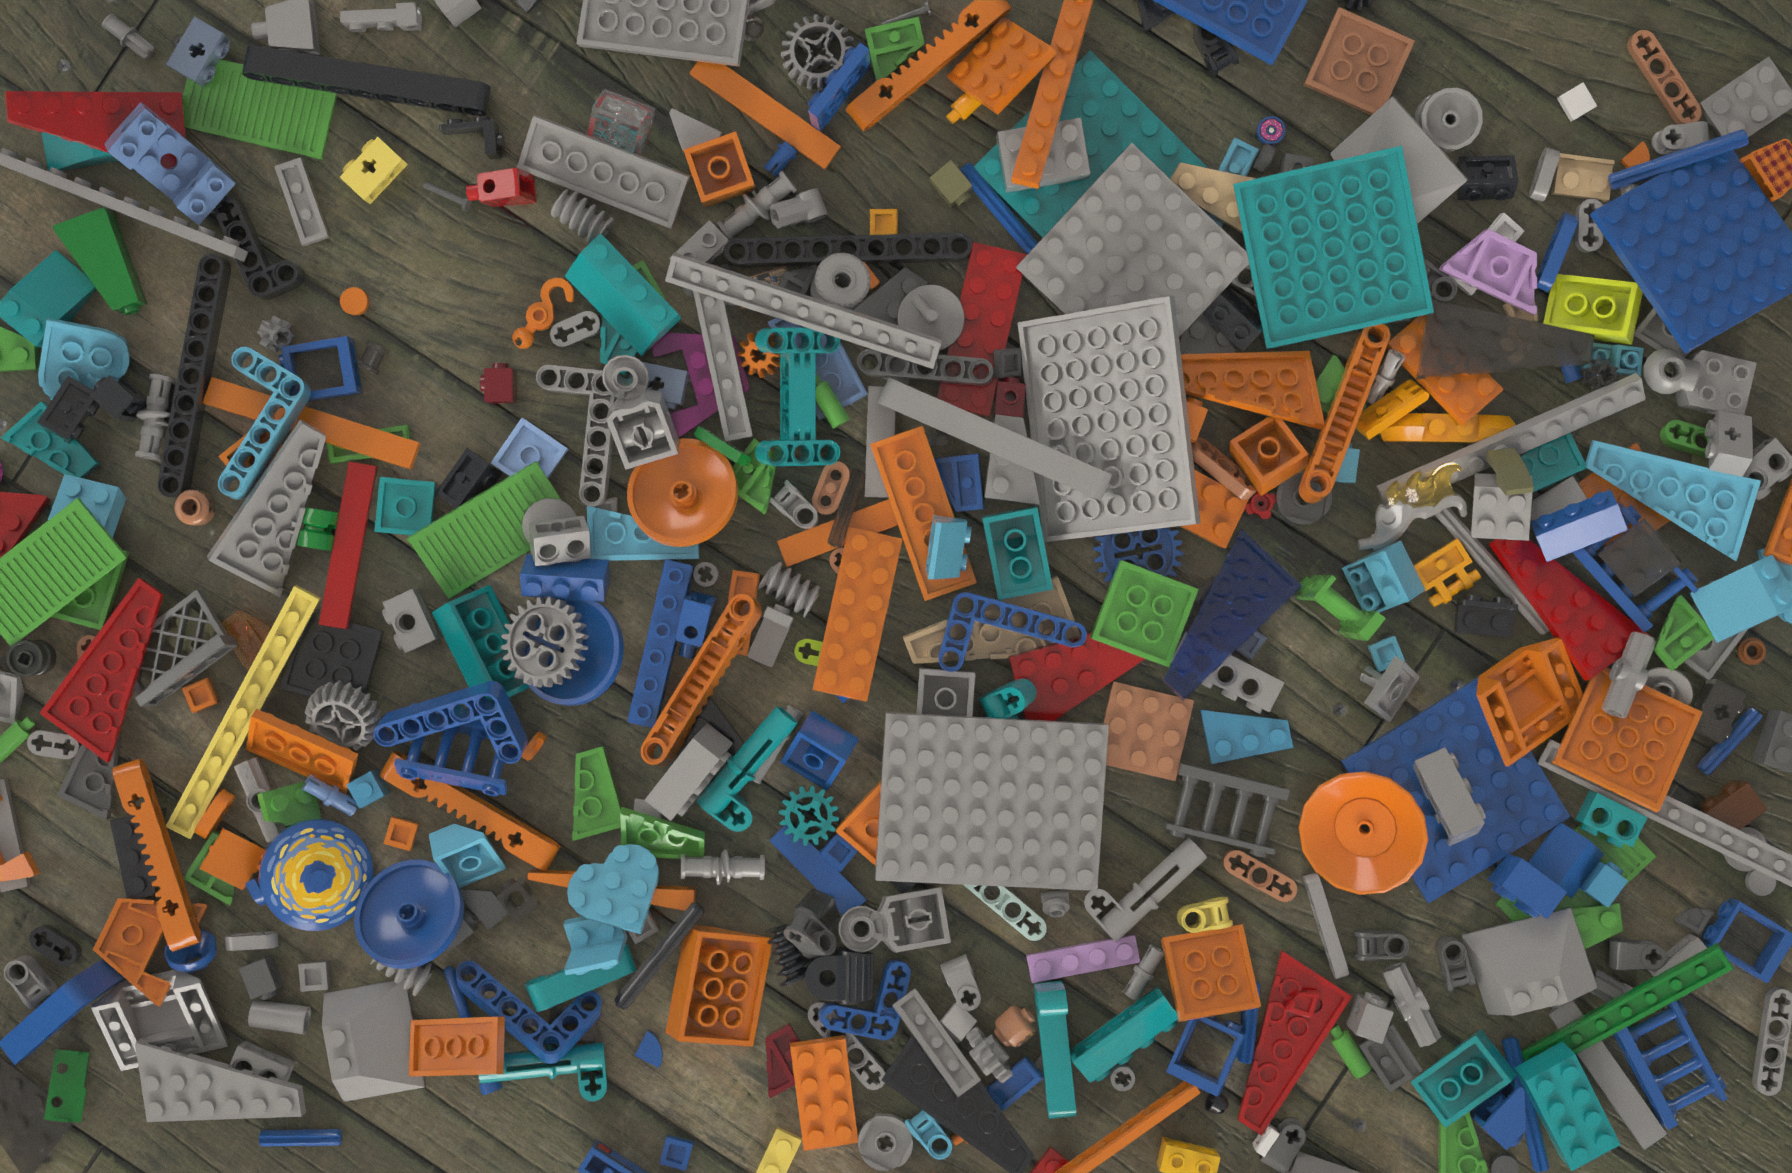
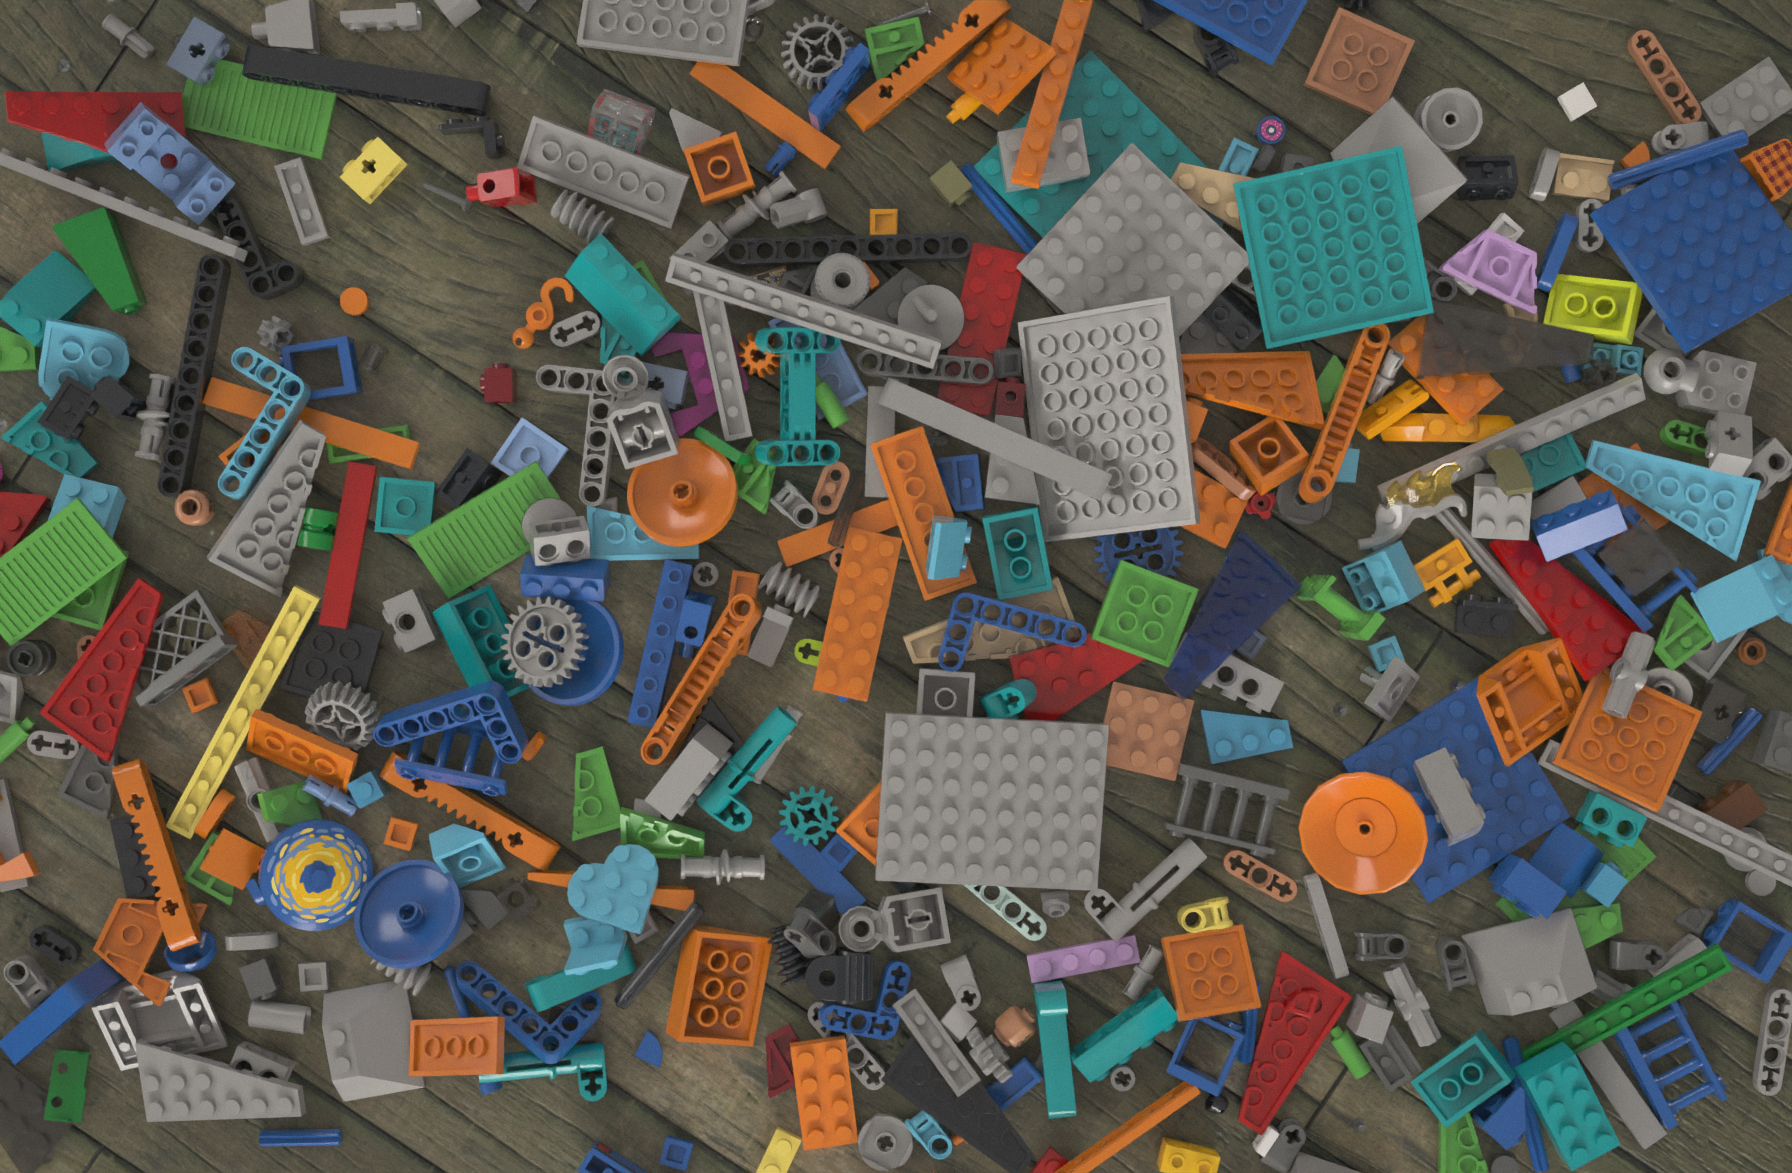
(819, 750): blue slope -> none

